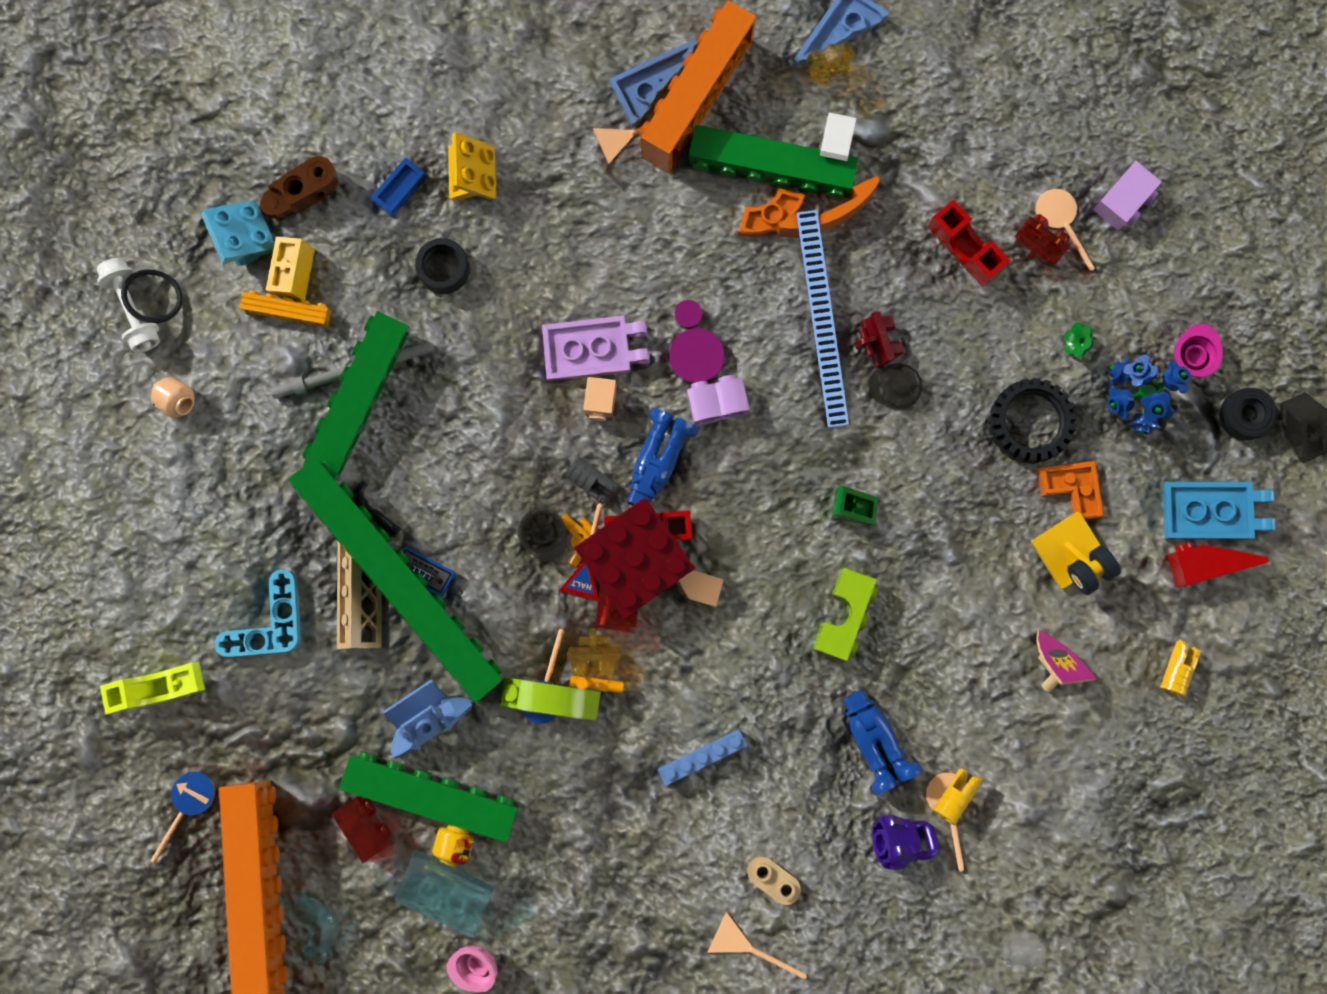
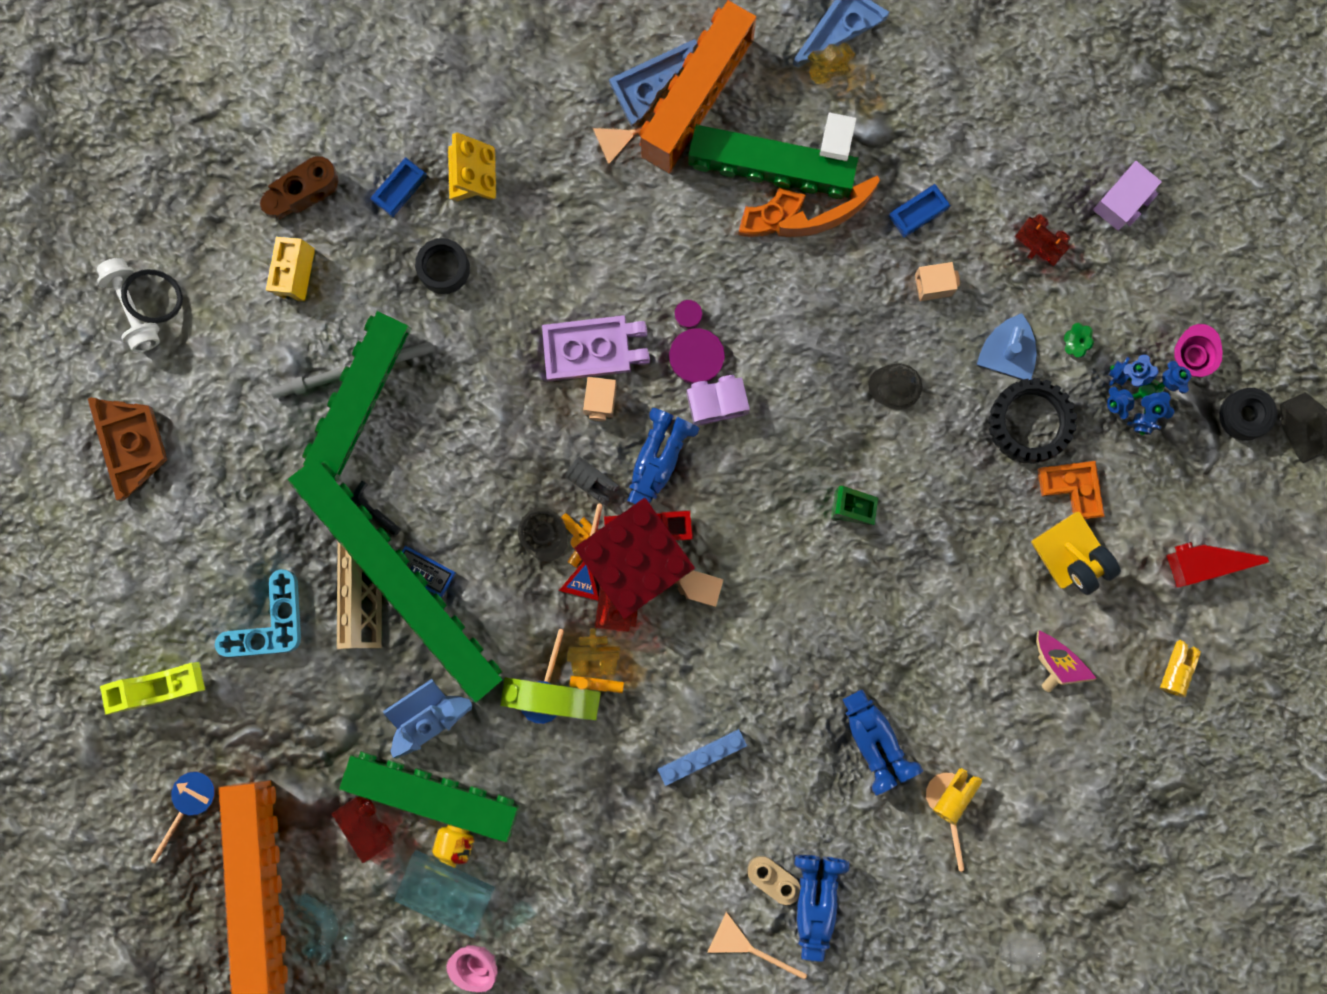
(128, 443): none -> dark orange wing
(172, 397): light nougat head -> none
(238, 232): medium azure plate -> none
(285, 309): light orange piece -> none
(815, 920): none -> blue piece
(822, 318): light blue sticker -> none
(856, 592): lime arch -> none
(876, 340): dark red hips -> none
(898, 841): dark purple piece -> none
(919, 210): none -> blue tile
(937, 281): none -> light nougat brick
(954, 231): red arch -> none
(1010, 349): none -> medium blue shield
(1060, 211): light nougat piece -> none
(1214, 510): dark azure tile -> none

